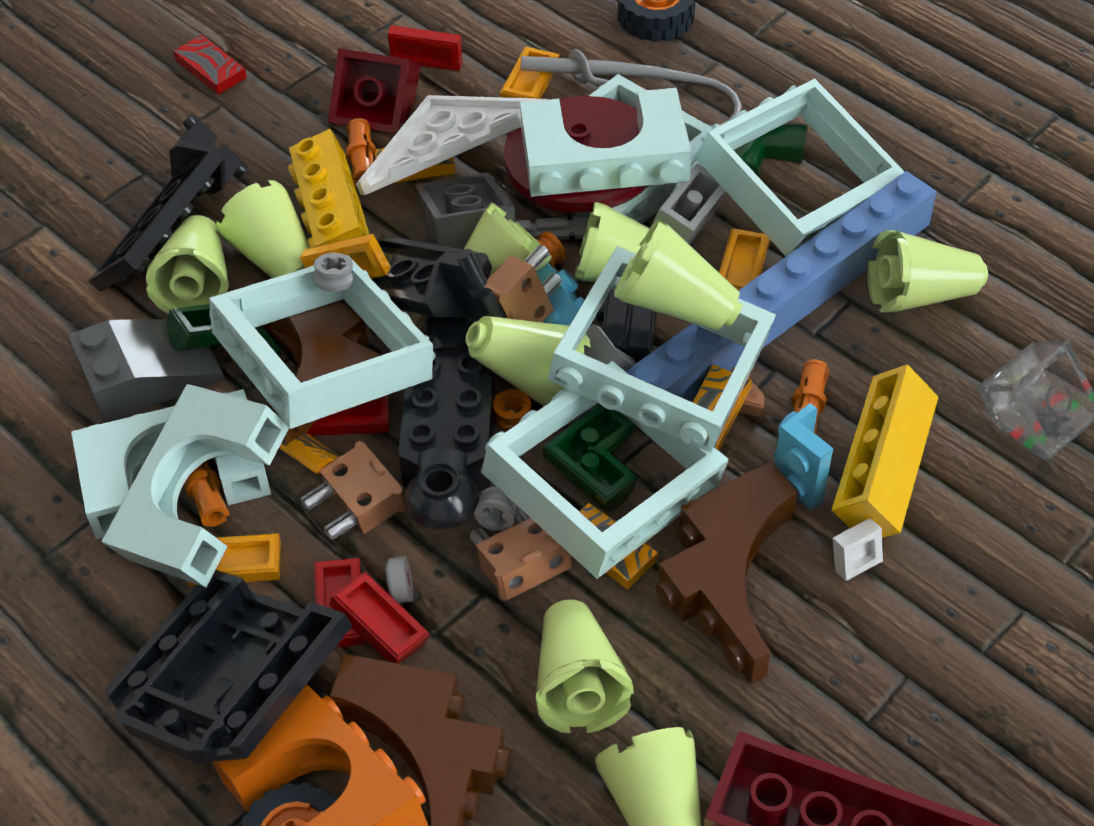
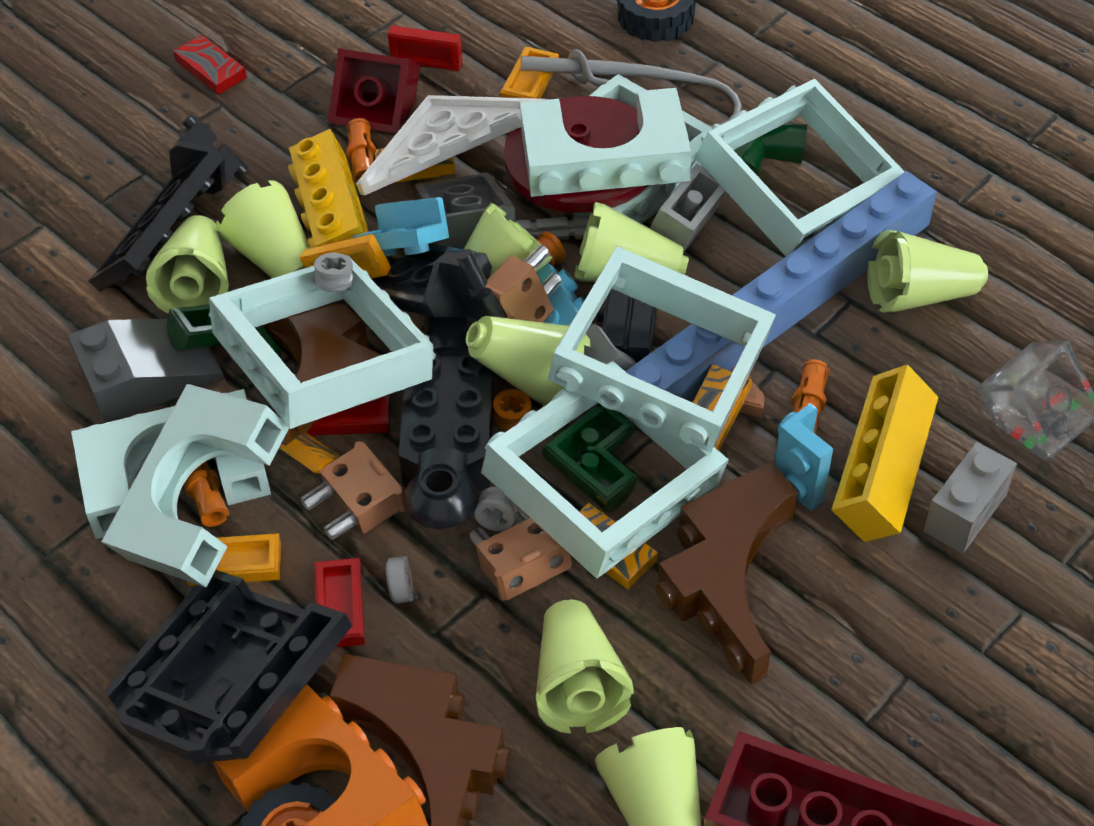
(379, 619): red tile -> none
(409, 225): none -> medium azure bracket
(677, 281): yellowish green cone -> none
(744, 257): light orange tile -> none
(858, 549): white plate -> none
(969, 497): none -> light grey brick

